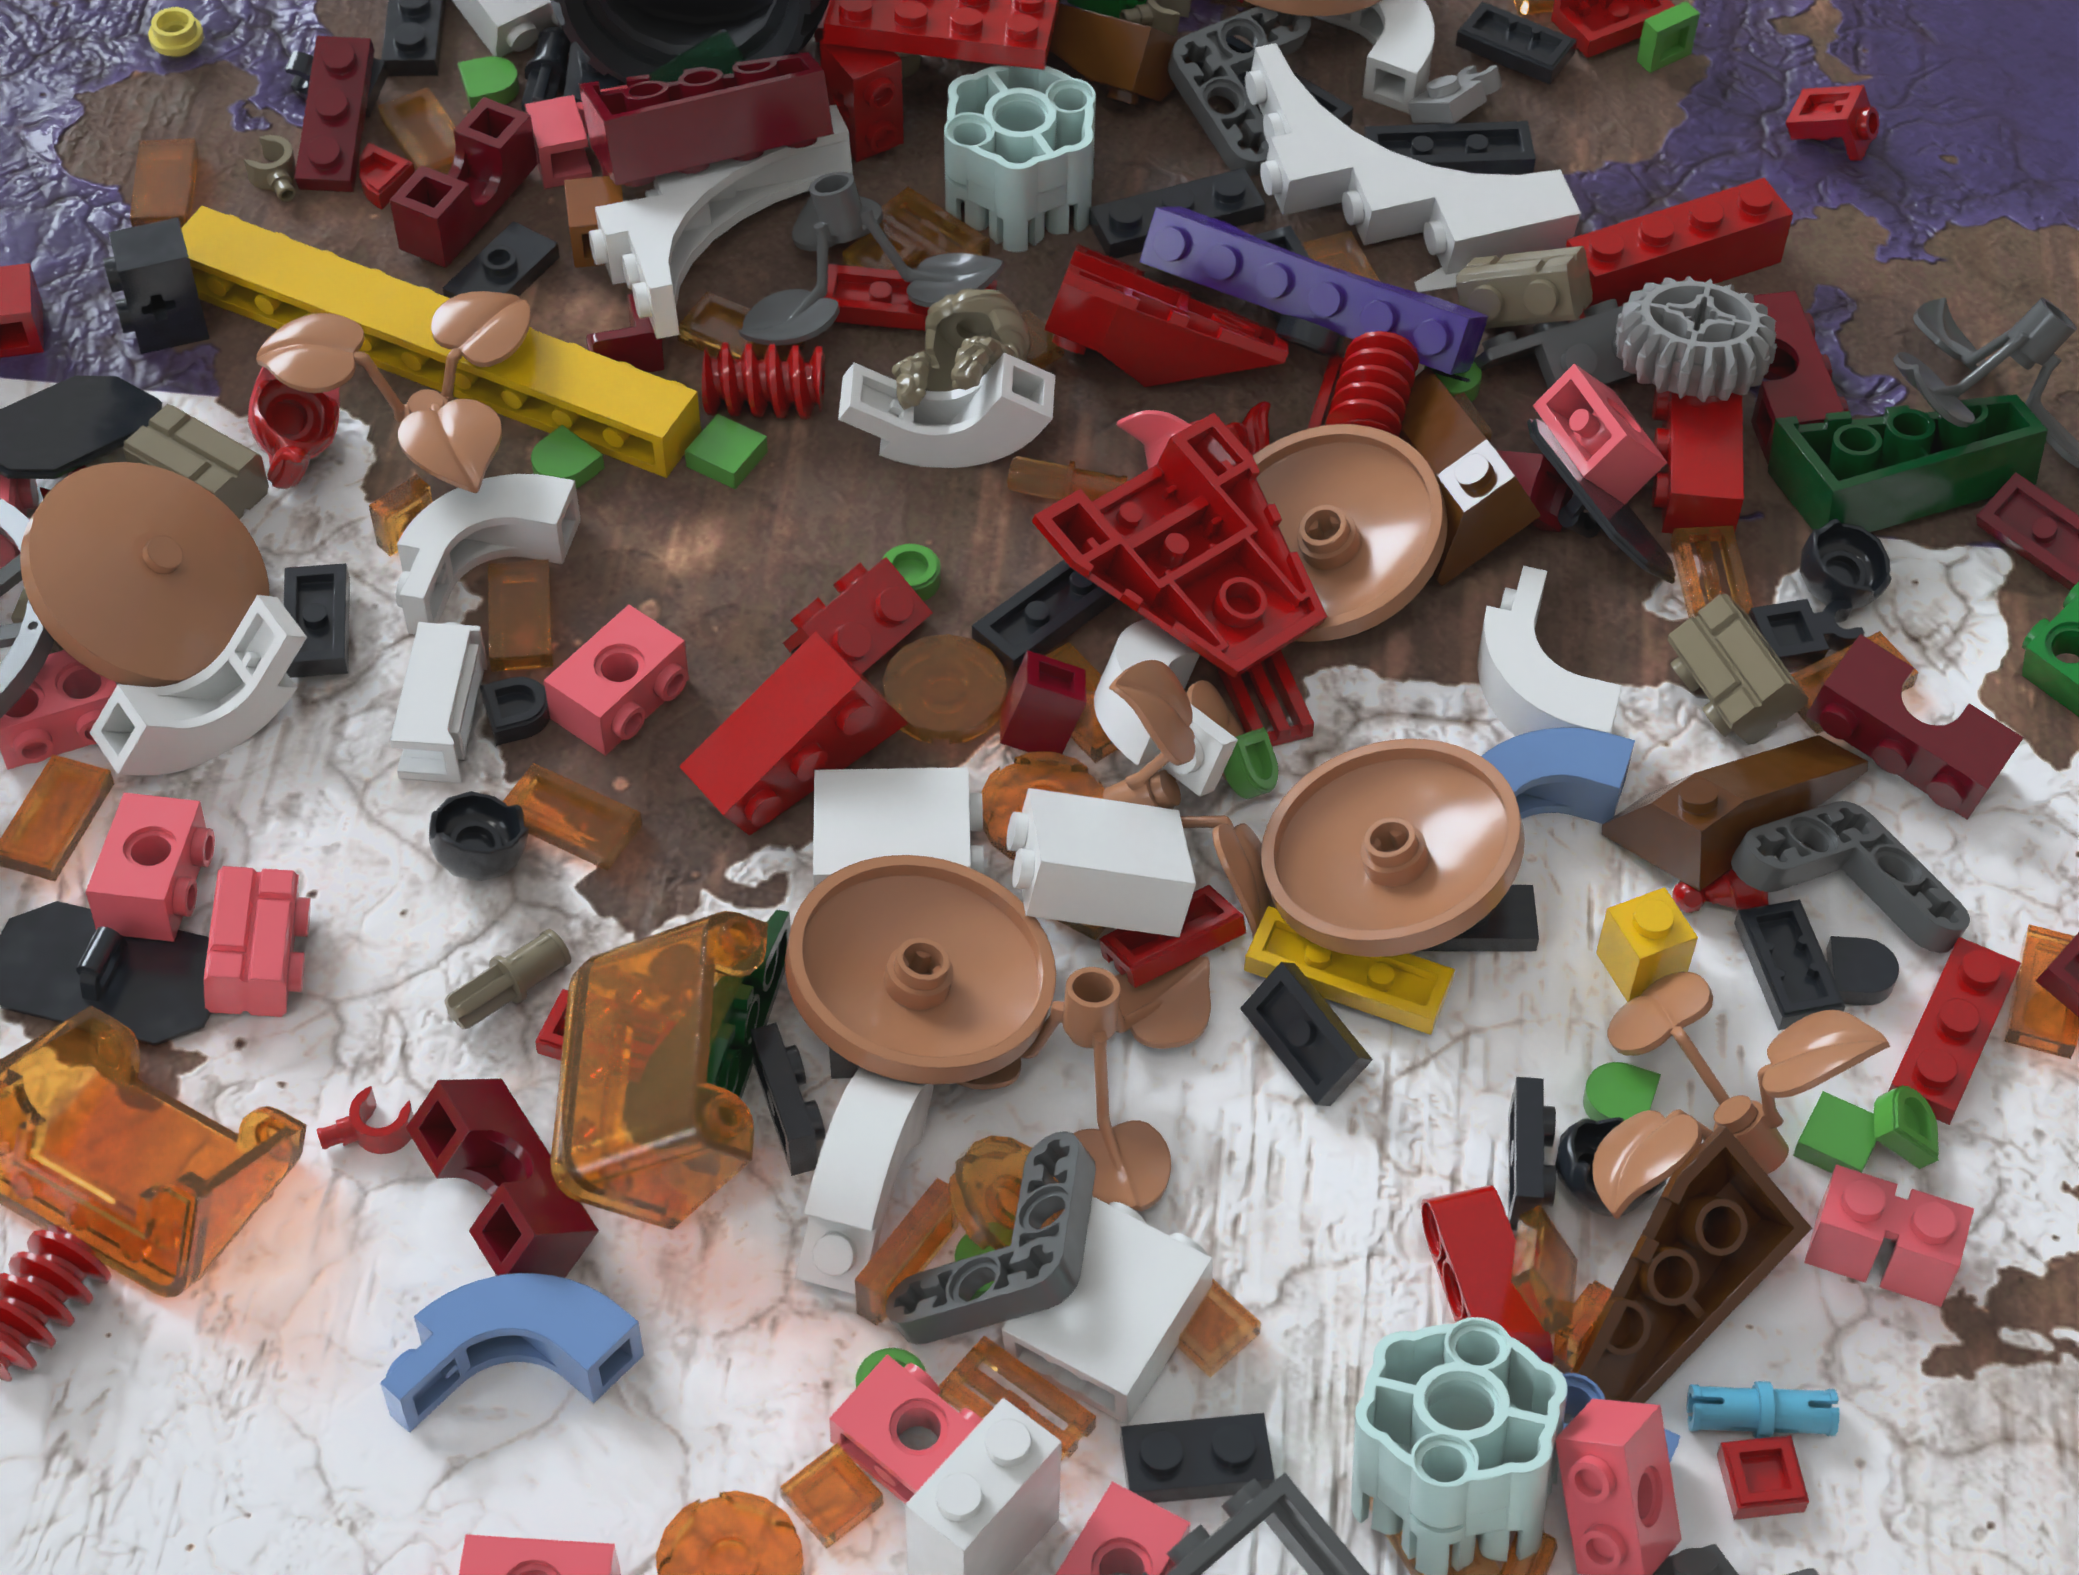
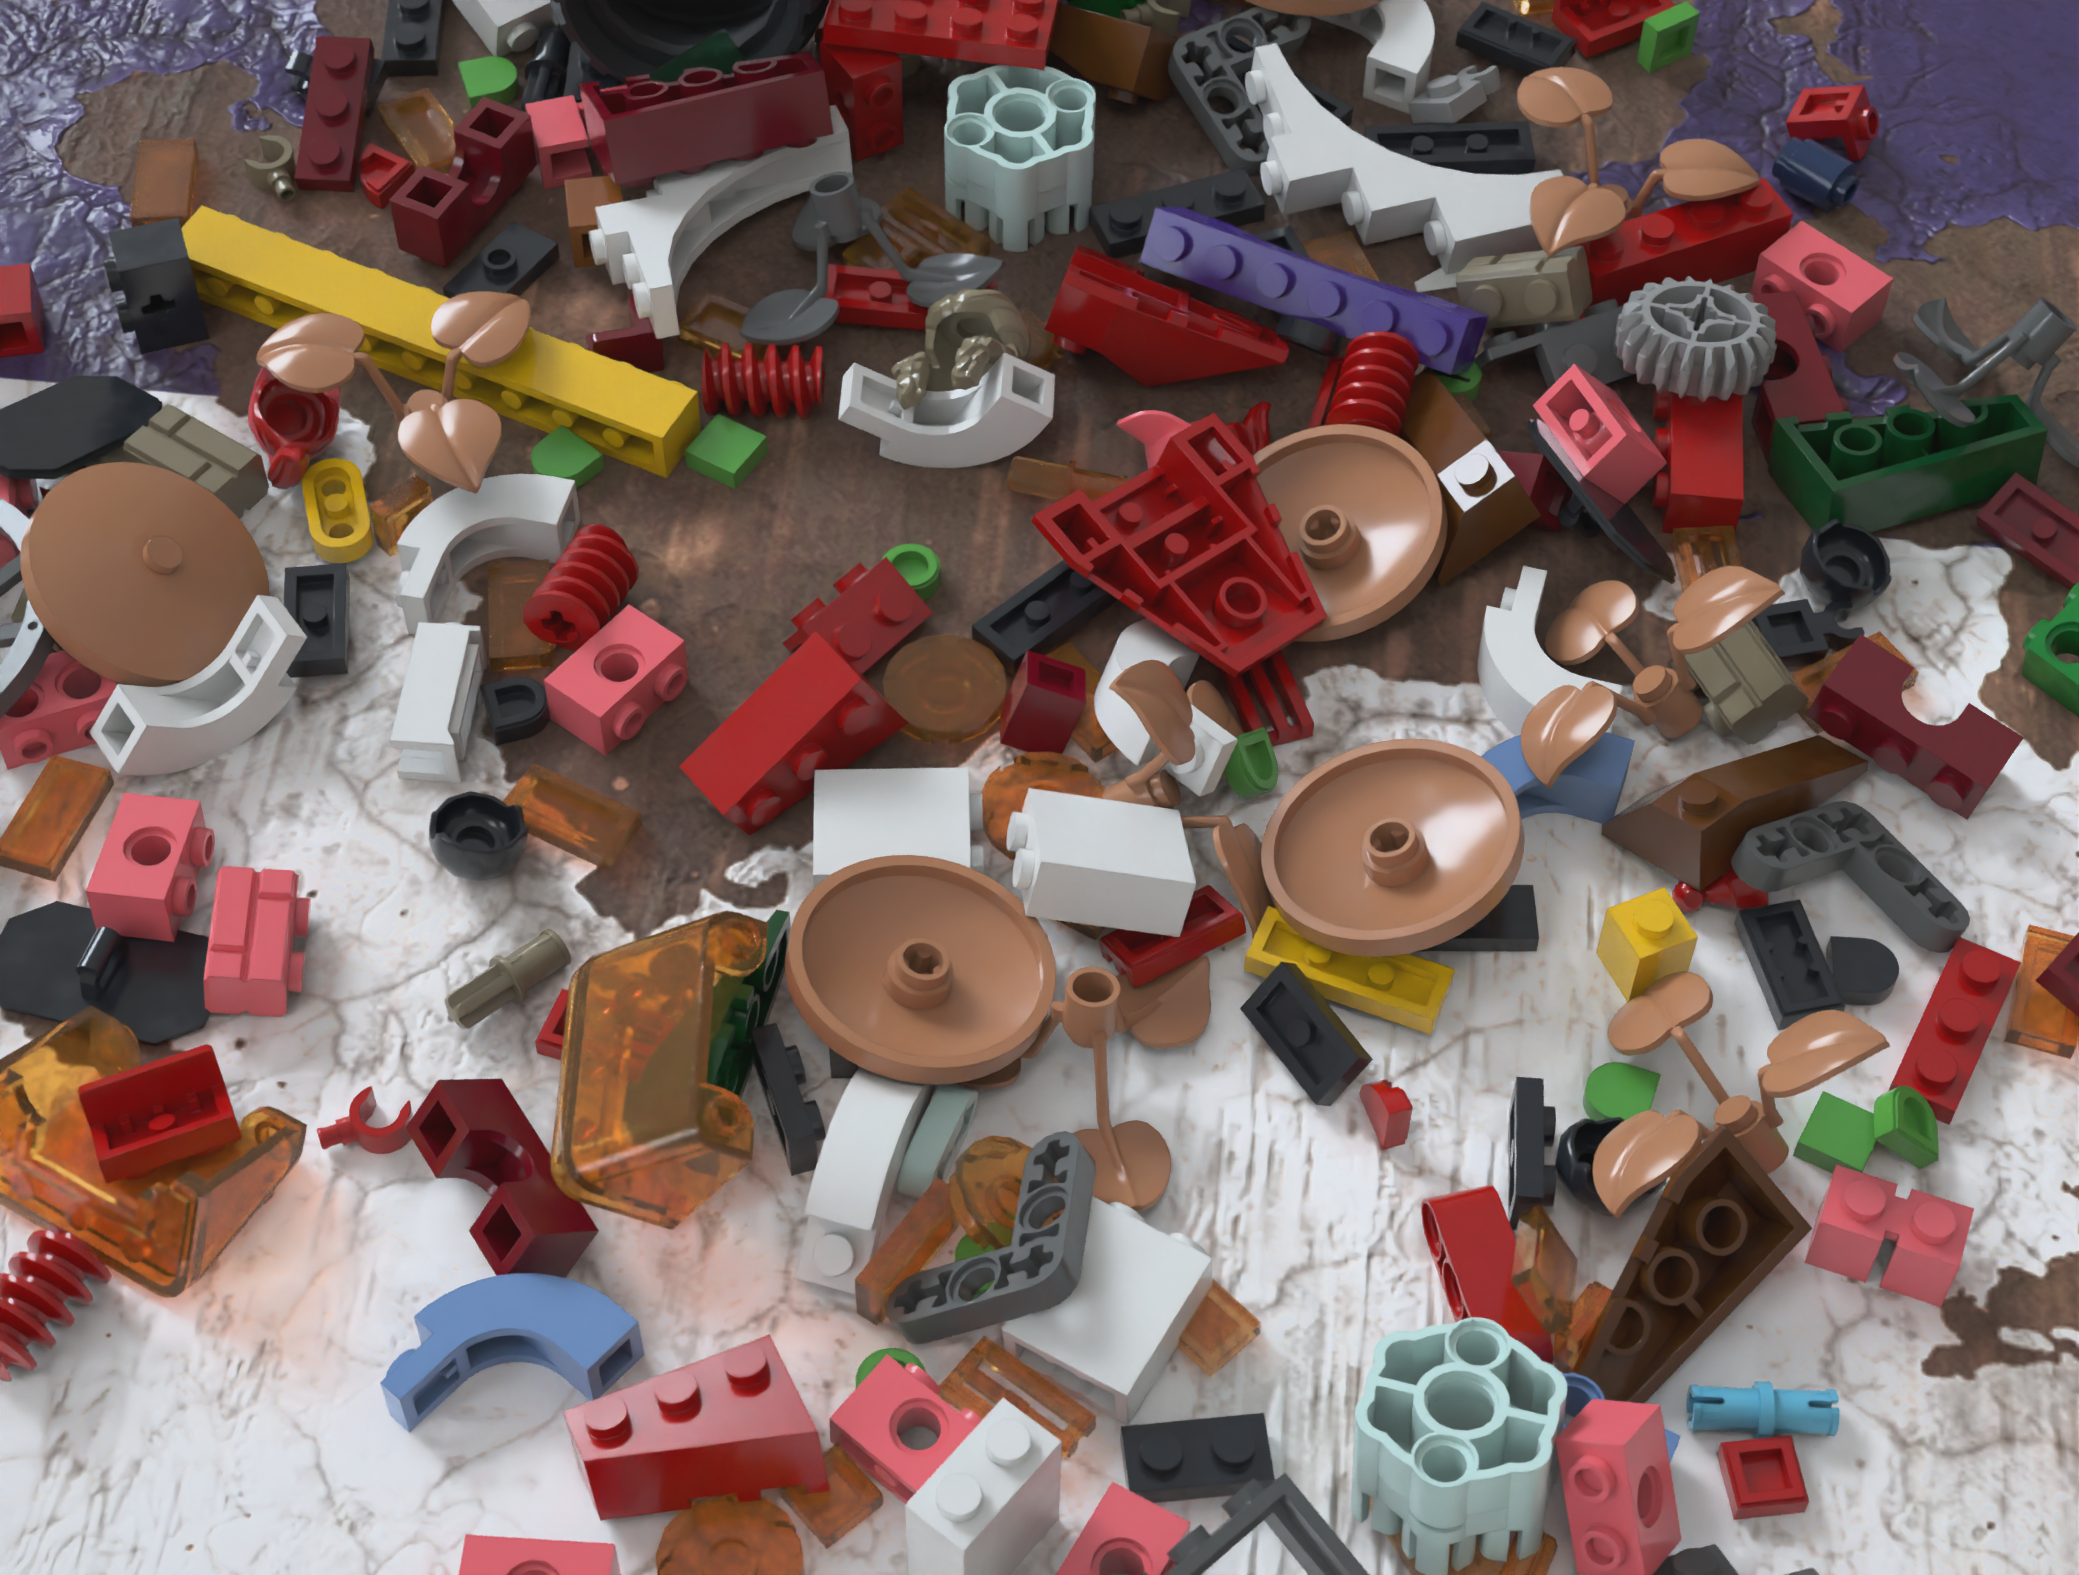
(159, 1114): none -> red bracket
(175, 32): light yellow plate -> none
(337, 510): none -> yellow plate
(582, 588): none -> red piece
(698, 1434): none -> red wedge
(937, 1139): none -> light aqua beam
(1388, 1112): none -> red tile
(1571, 212): none -> nougat plant
(1575, 719): none -> nougat plant
(1816, 174): none -> dark blue brick
(1830, 281): none -> coral brick

